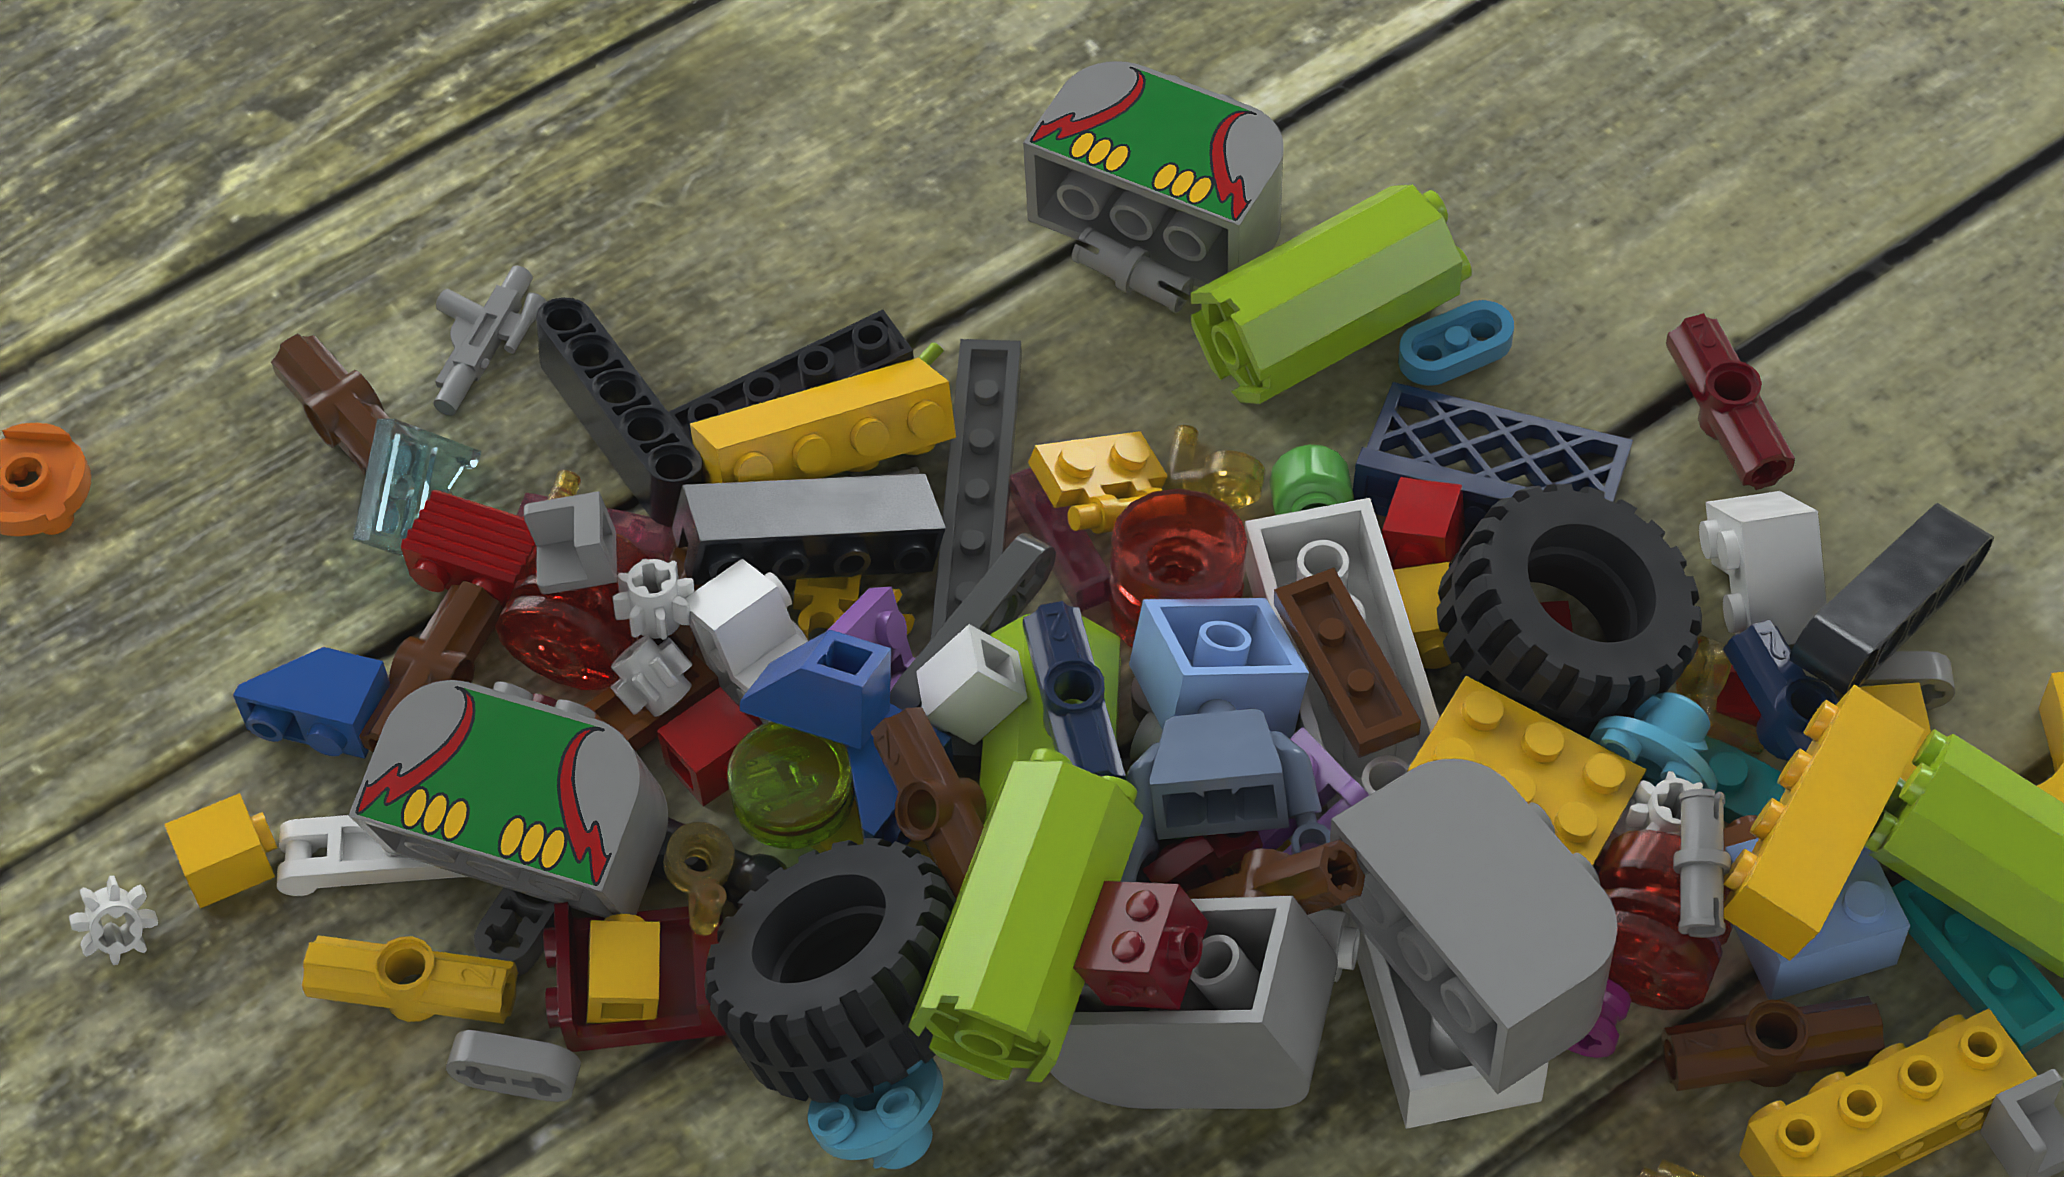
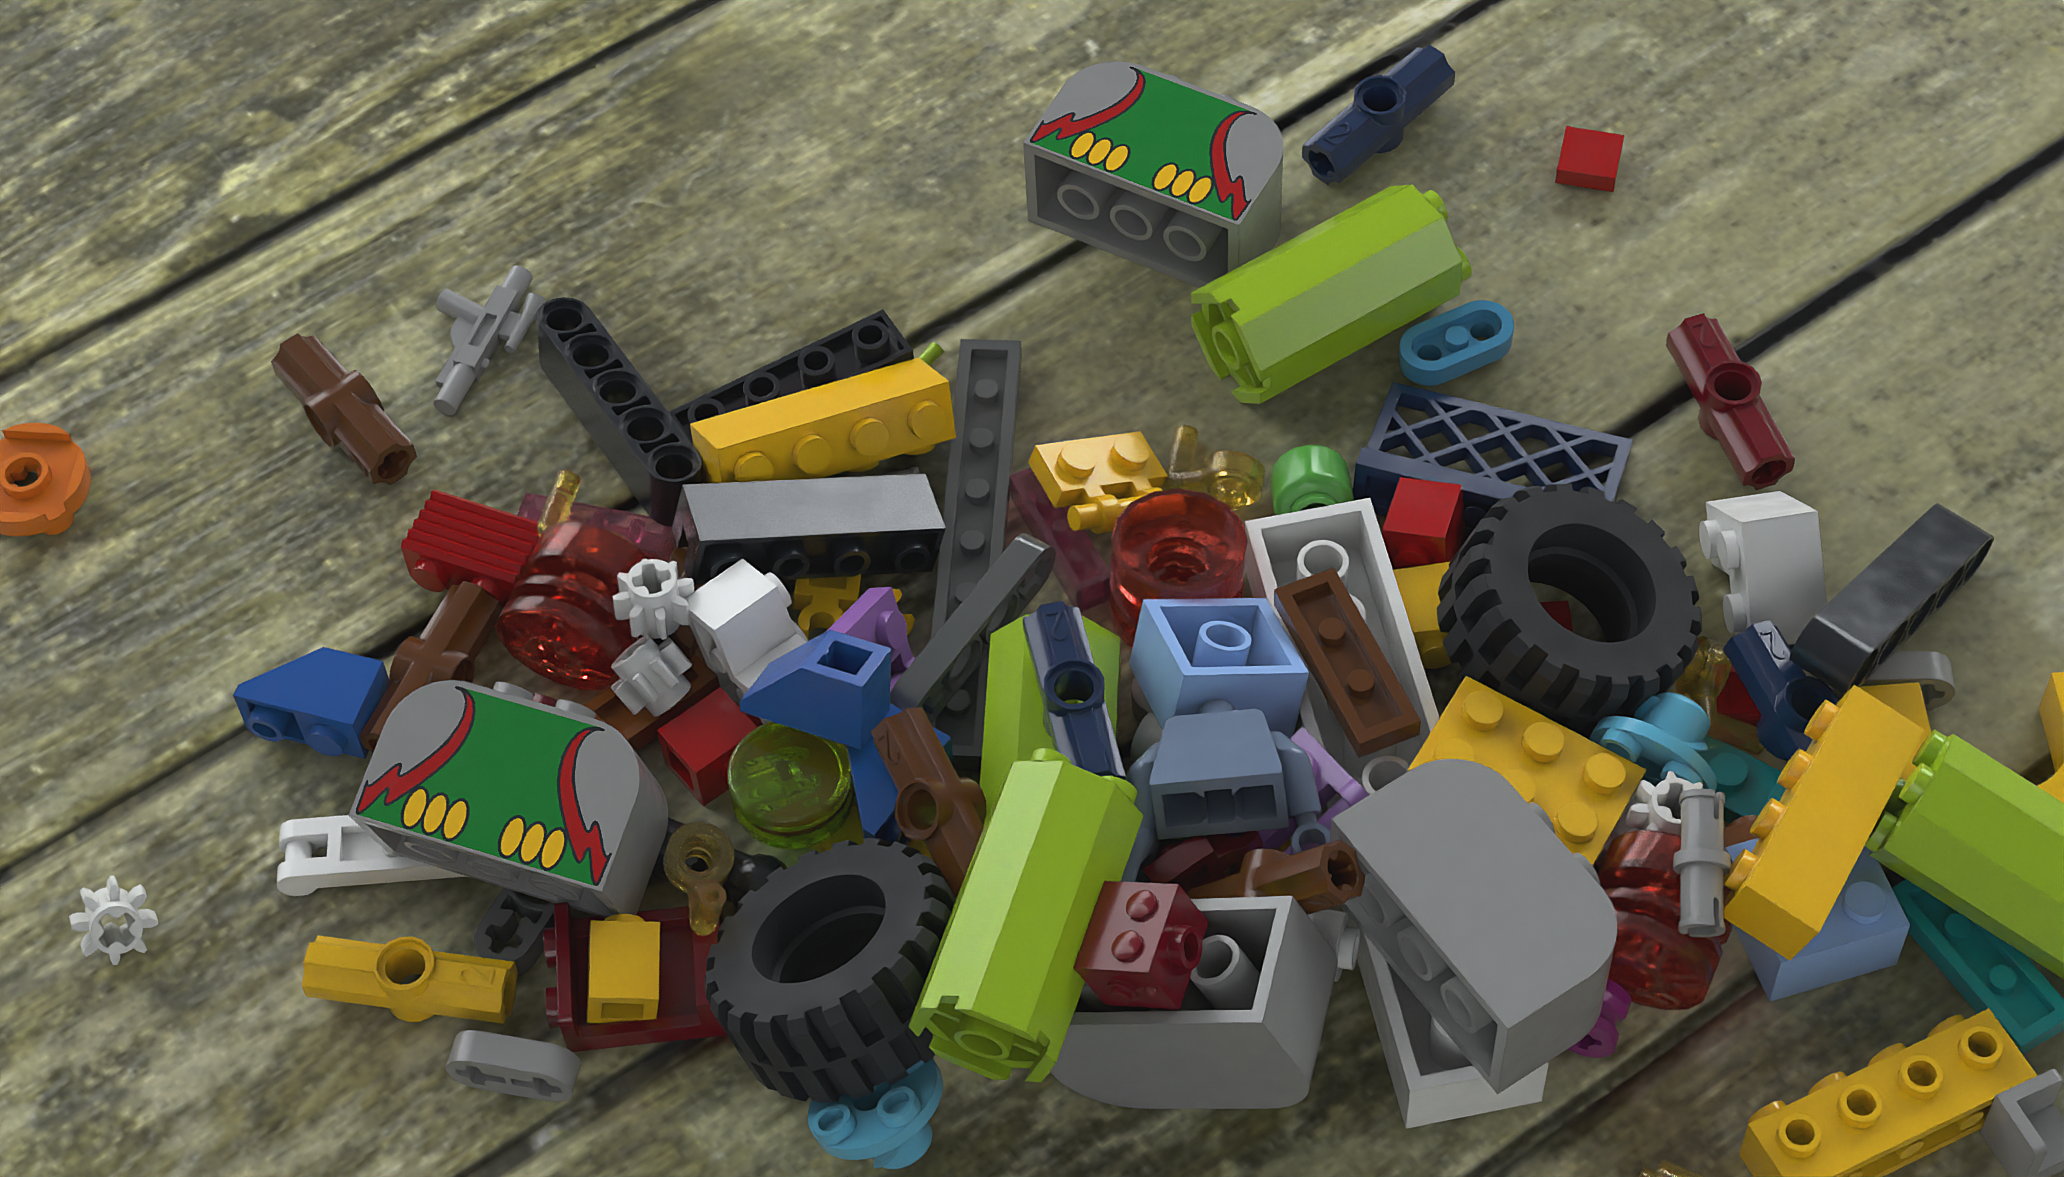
(222, 849): yellow brick -> none
(400, 478): clear light blue wing -> none
(572, 542): light grey panel -> none
(971, 684): white brick -> none
(1132, 269): light grey pin -> none
(1378, 114): none -> dark blue piece
(1589, 158): none -> red tile
(1731, 1048): reddish brown piece -> none

